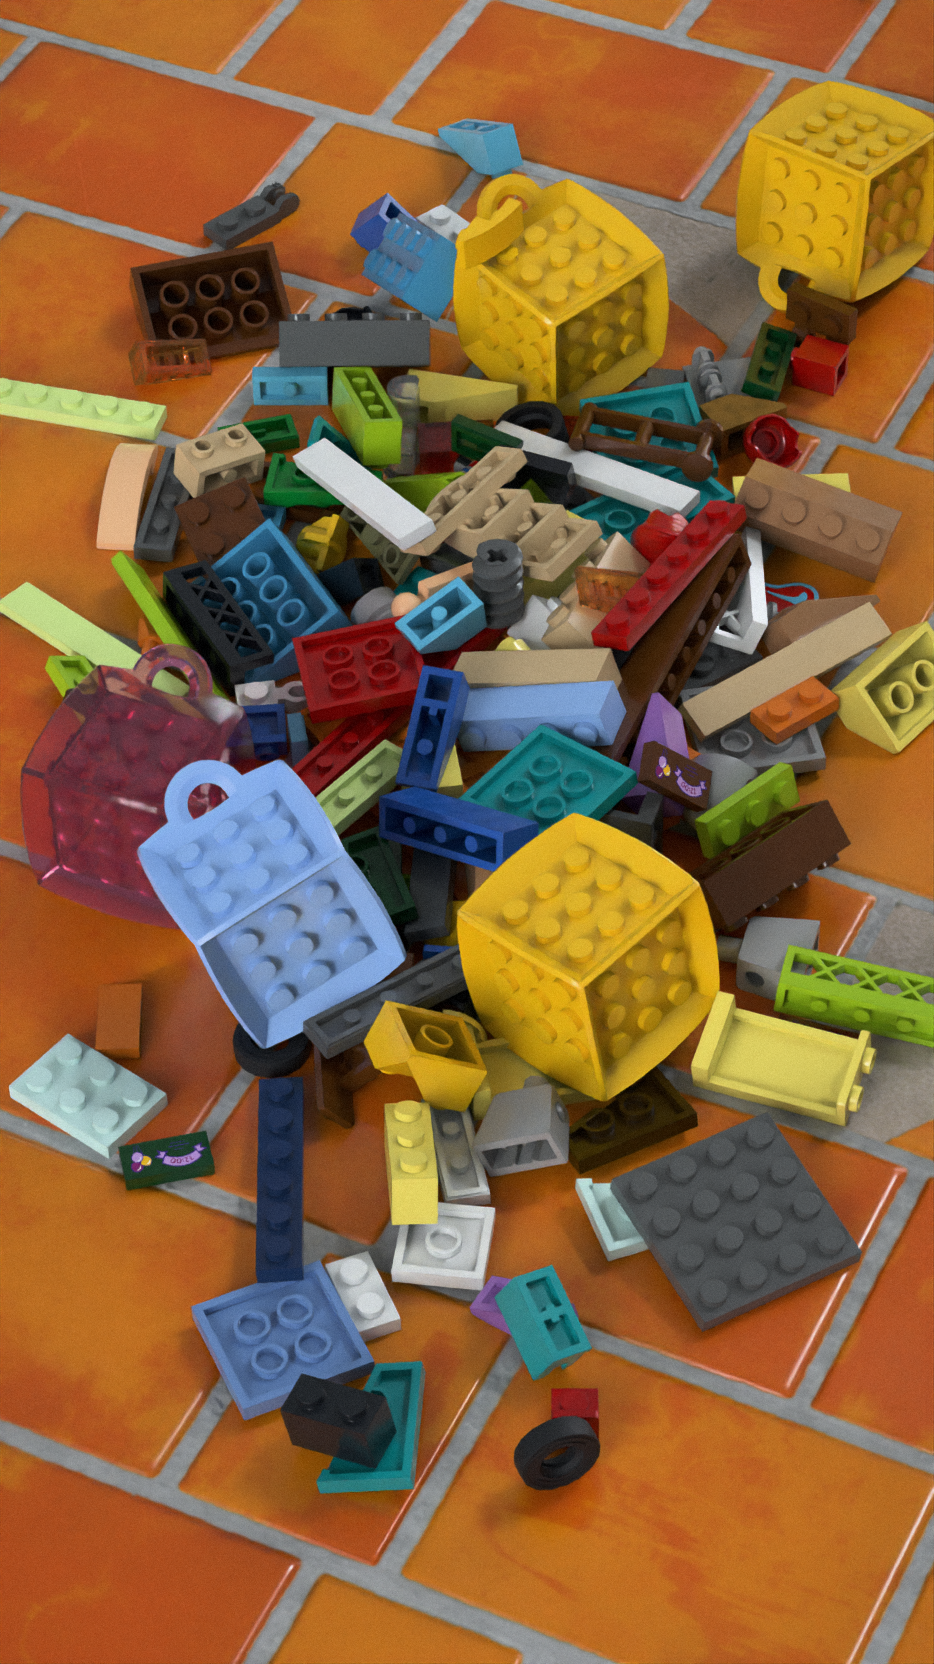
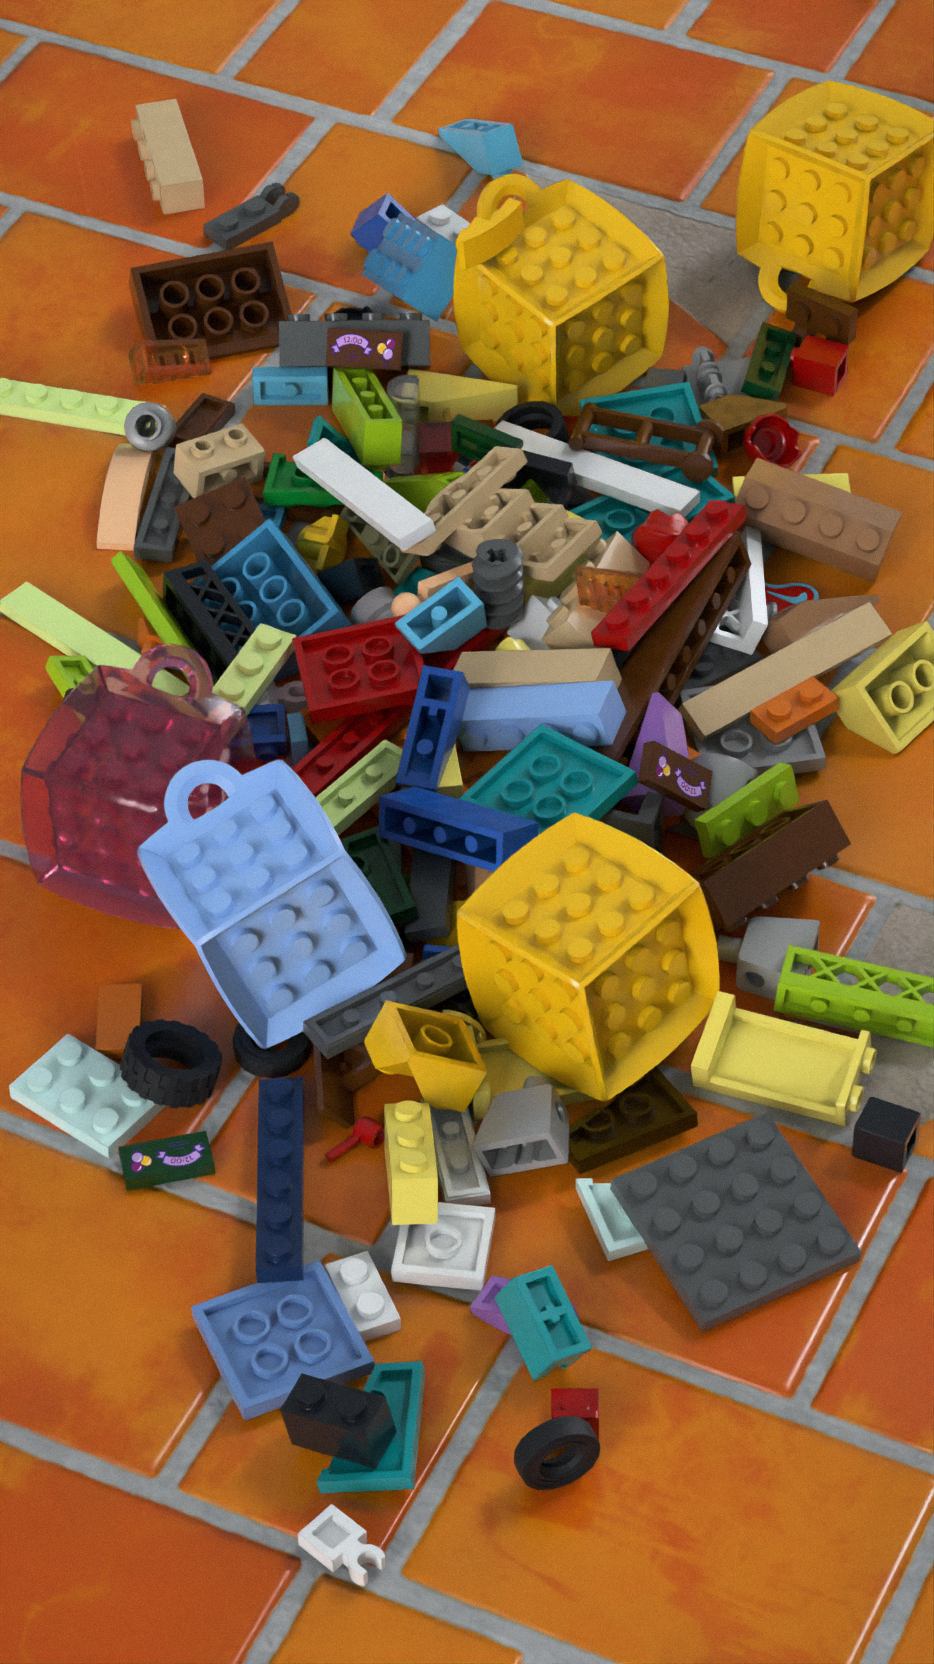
(138, 433): none -> light grey head
(167, 1084): none -> black tyre
(168, 156): none -> tan brick
(202, 418): none -> reddish brown tile
(255, 666): none -> yellowish green plate
(273, 433): green tile -> none
(339, 1540): none -> white plate
(364, 349): none -> reddish brown tile
(364, 1131): none -> red hand
(886, 1134): none -> black panel

